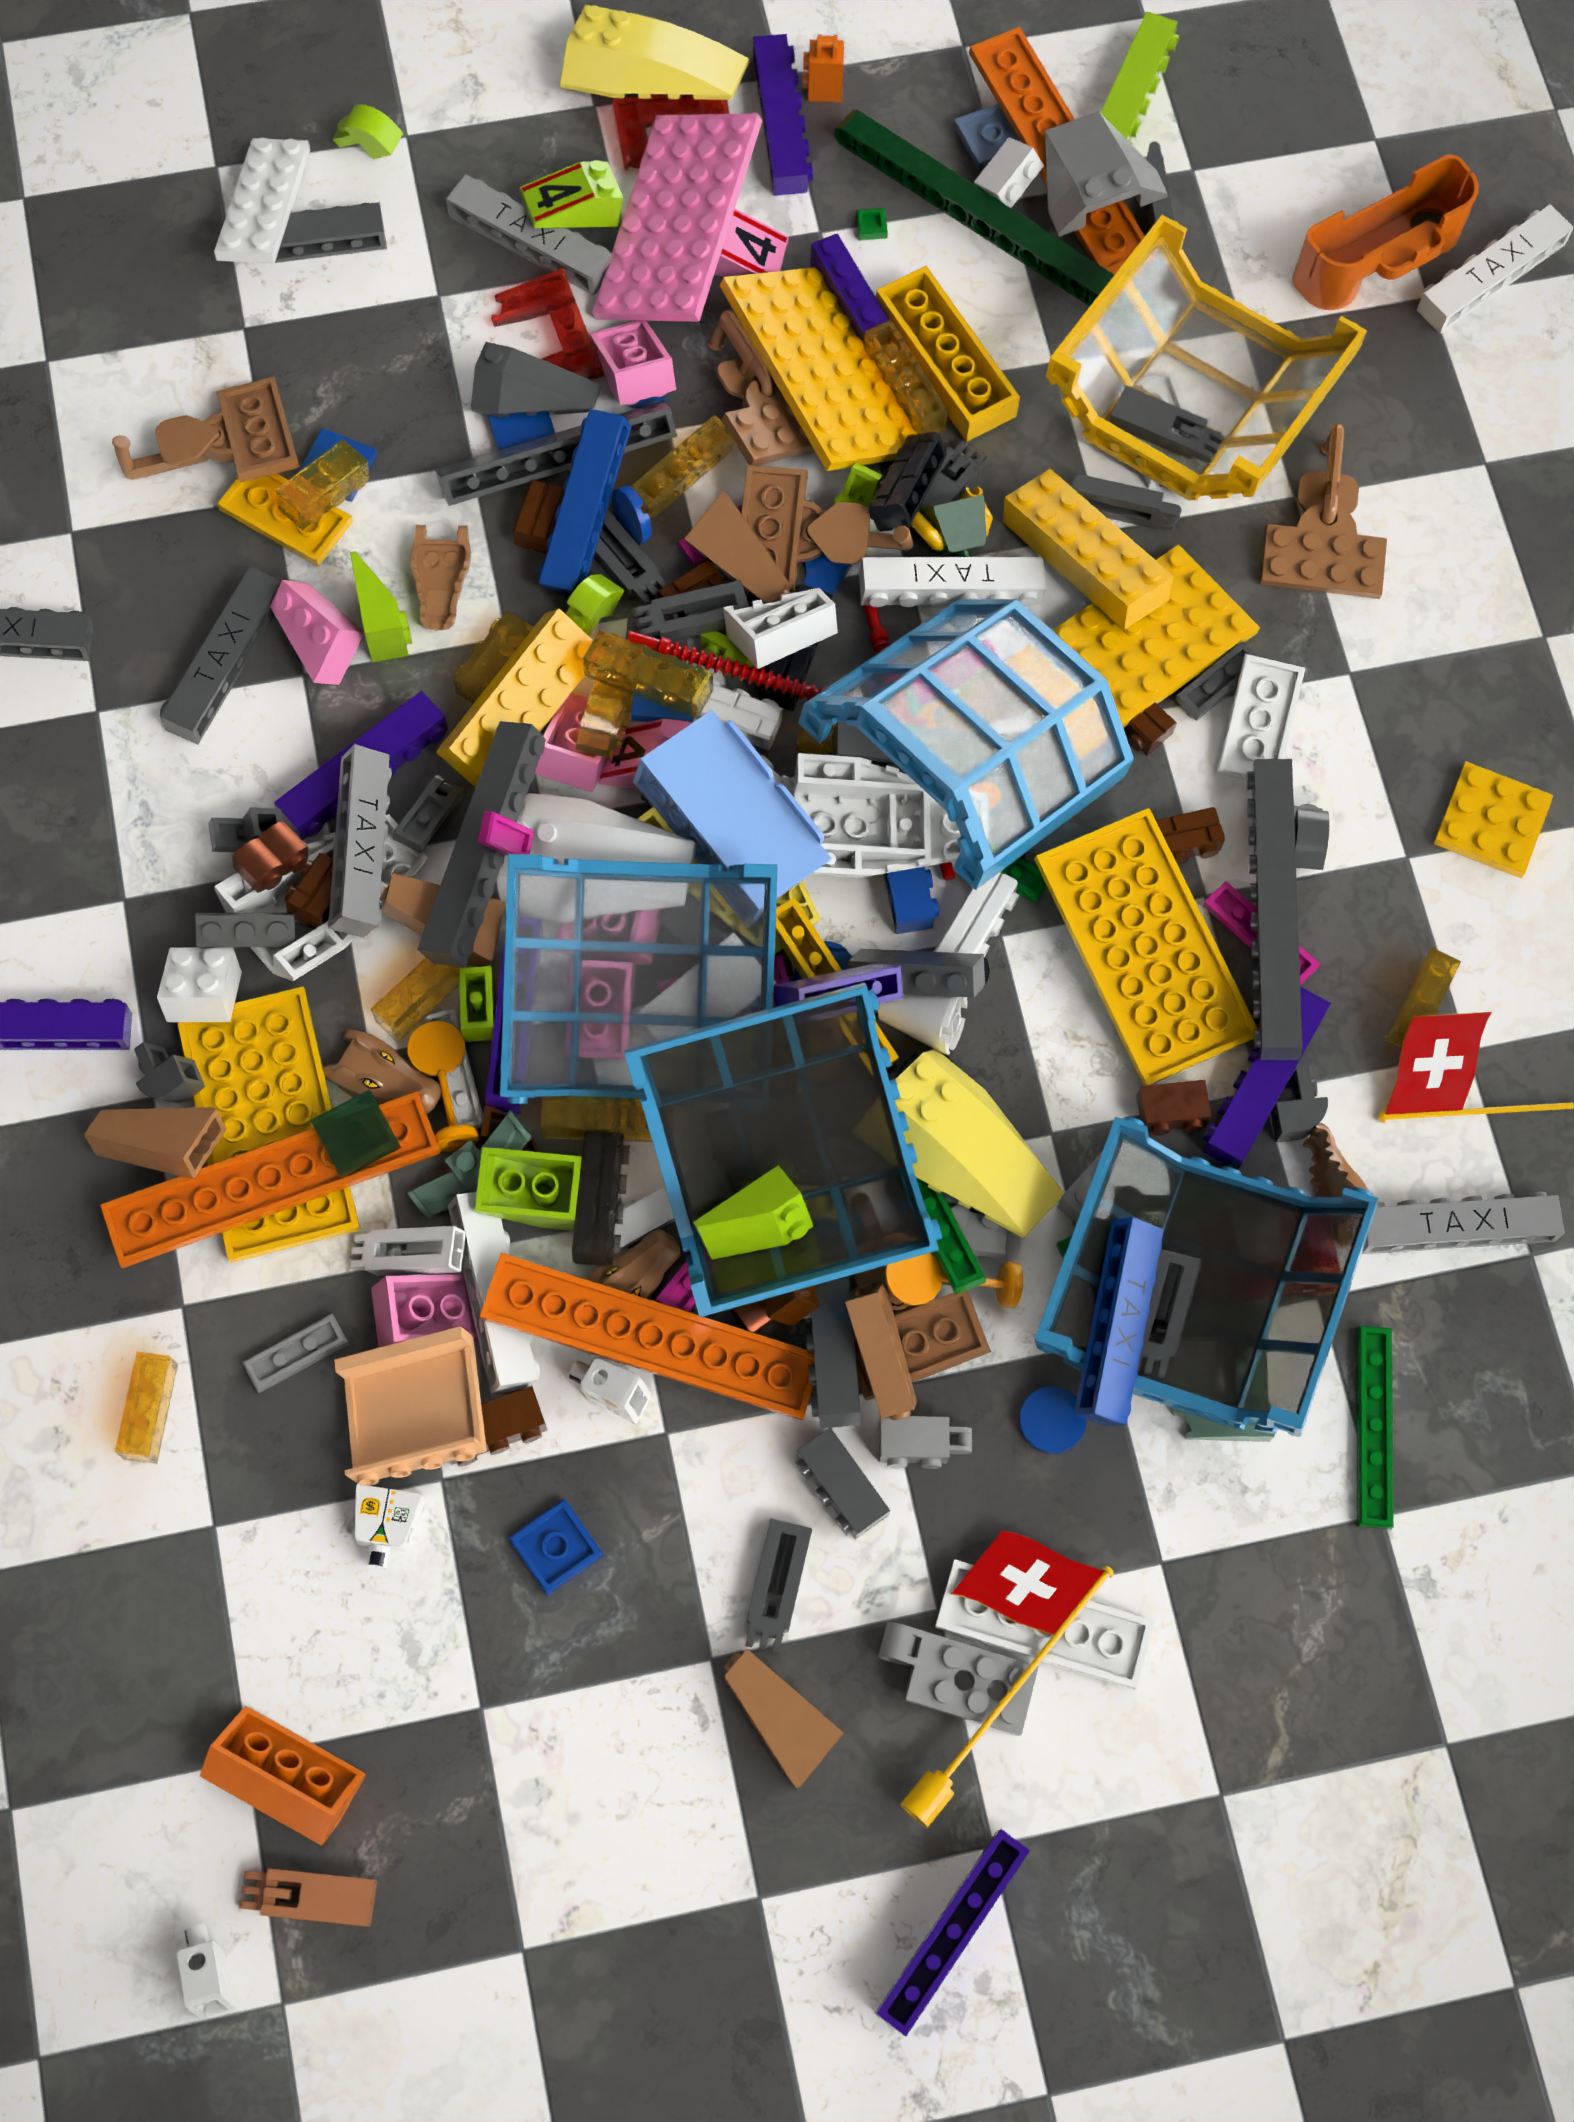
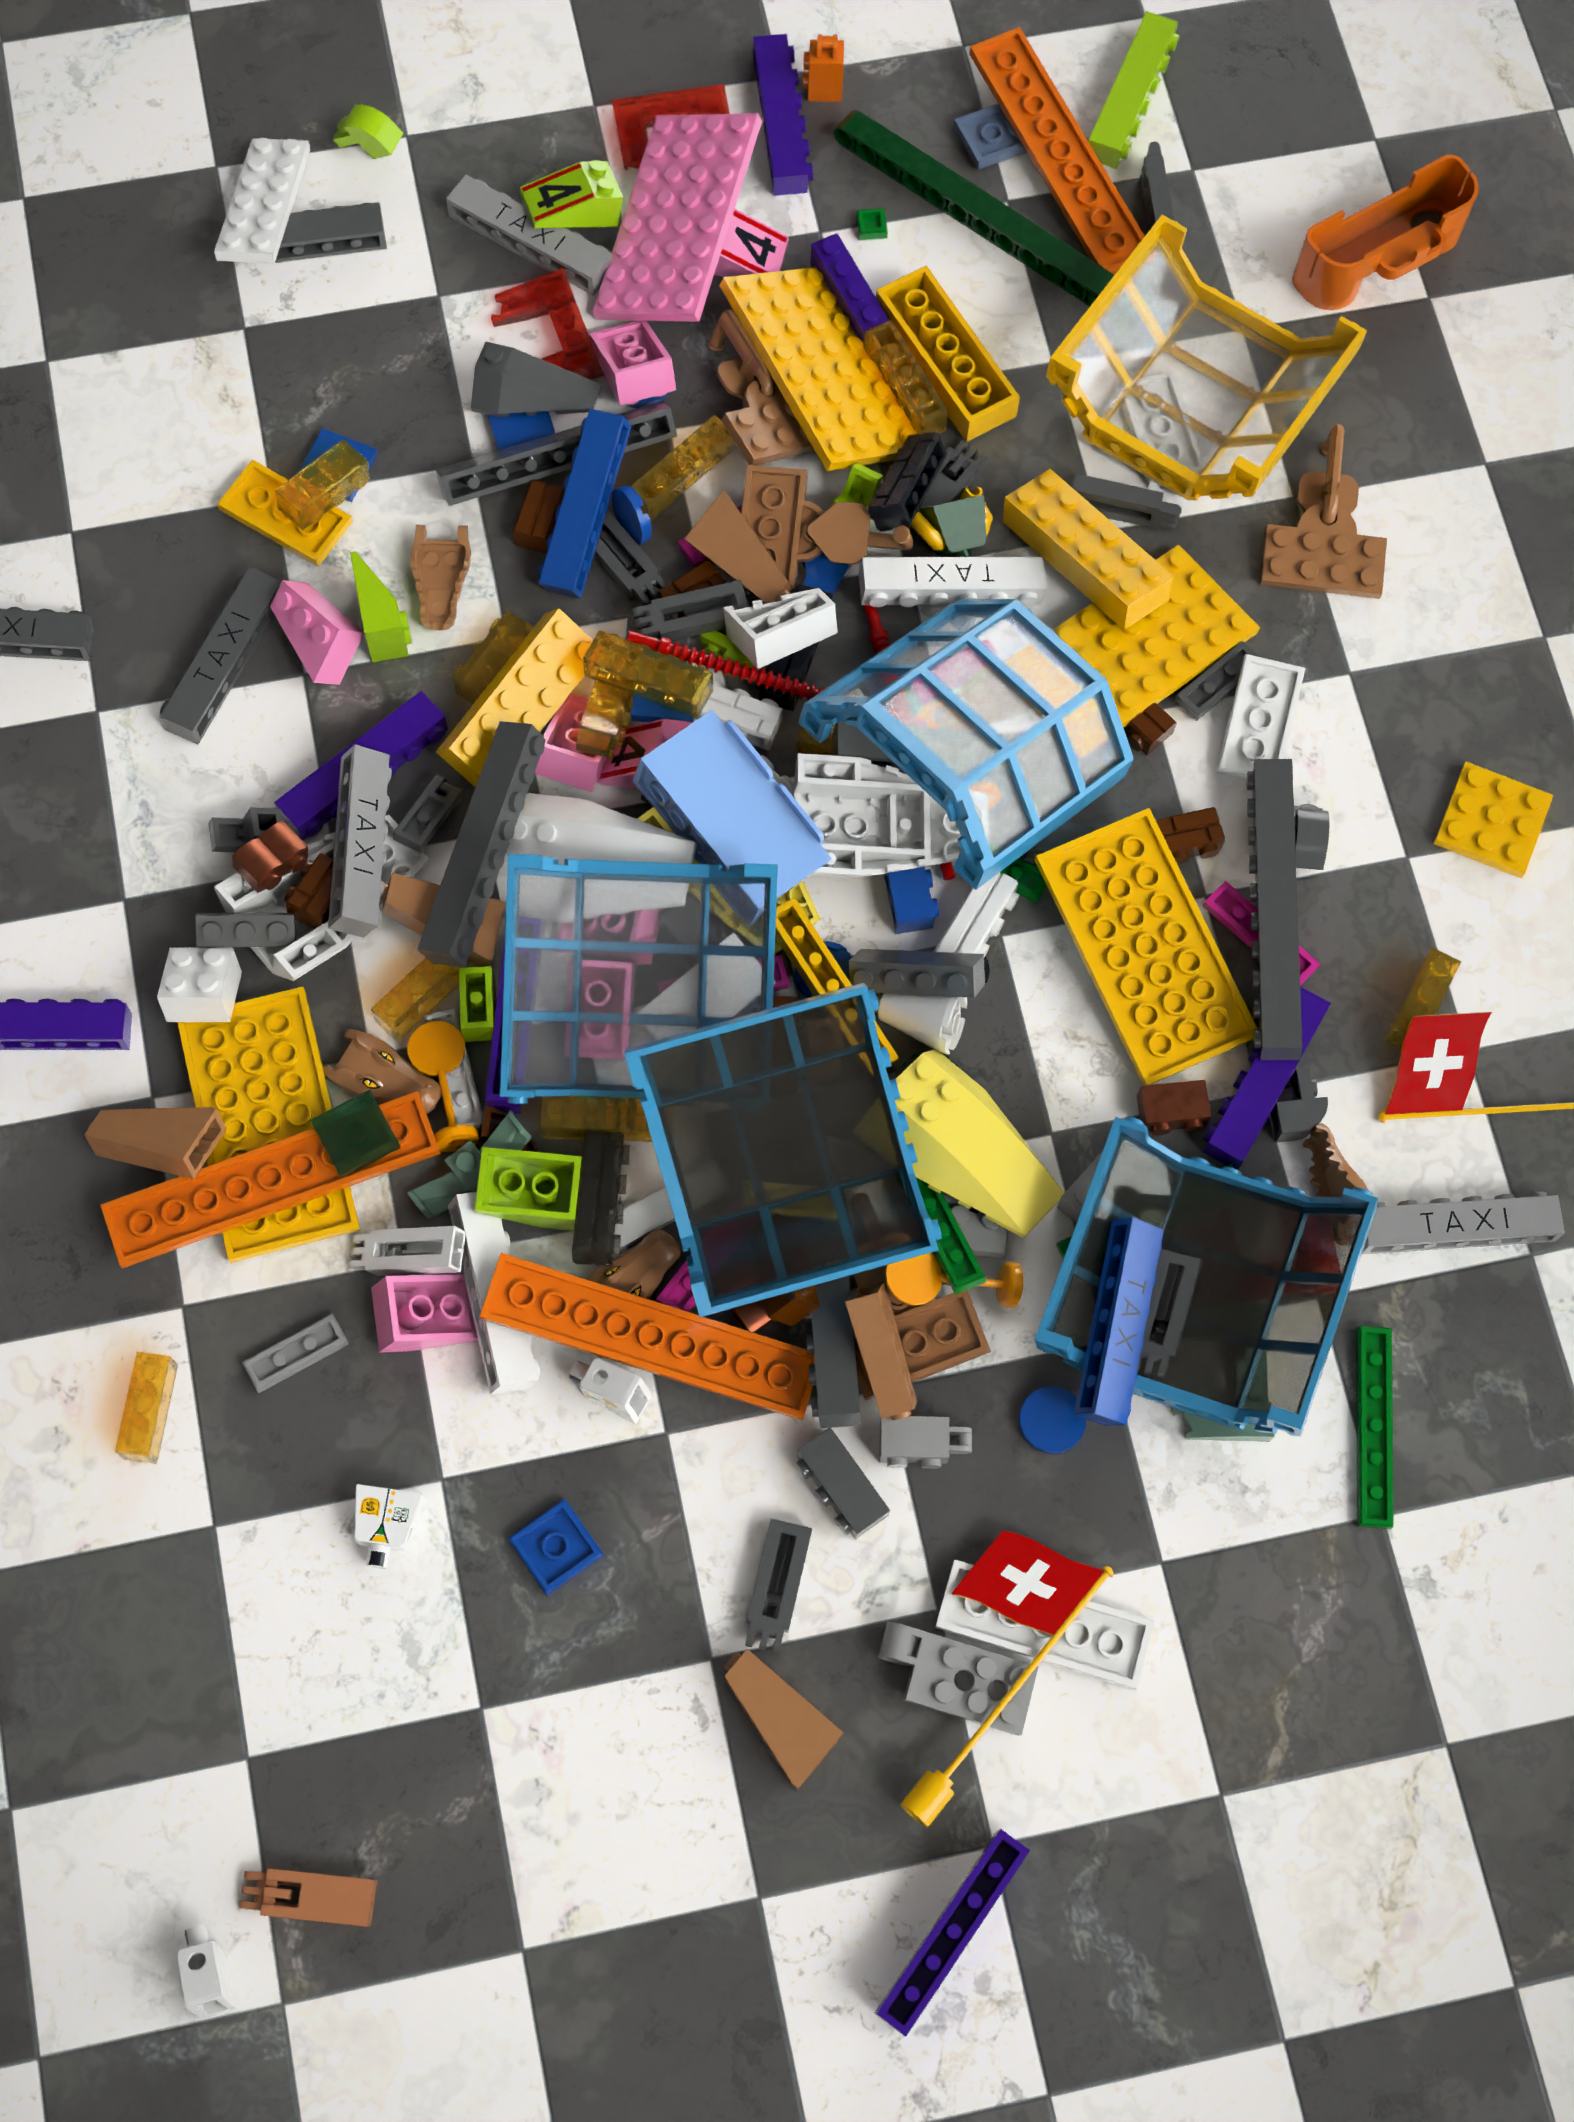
(167, 1077): dark grey brick -> none
(246, 431): medium nougat plate -> none
(282, 1775): orange slope -> none
(412, 1405): light nougat panel -> none
(504, 835): dark pink tile -> none
(510, 1420): reddish brown brick -> none
(593, 600): lime brick -> none
(645, 56): light yellow wedge -> none
(756, 1218): lime slope -> none
(882, 978): brick -> none
(1010, 172): white brick -> none
(1092, 168): light grey wedge -> none
(1153, 418): dark grey hinge -> none
(1494, 268): white brick -> none

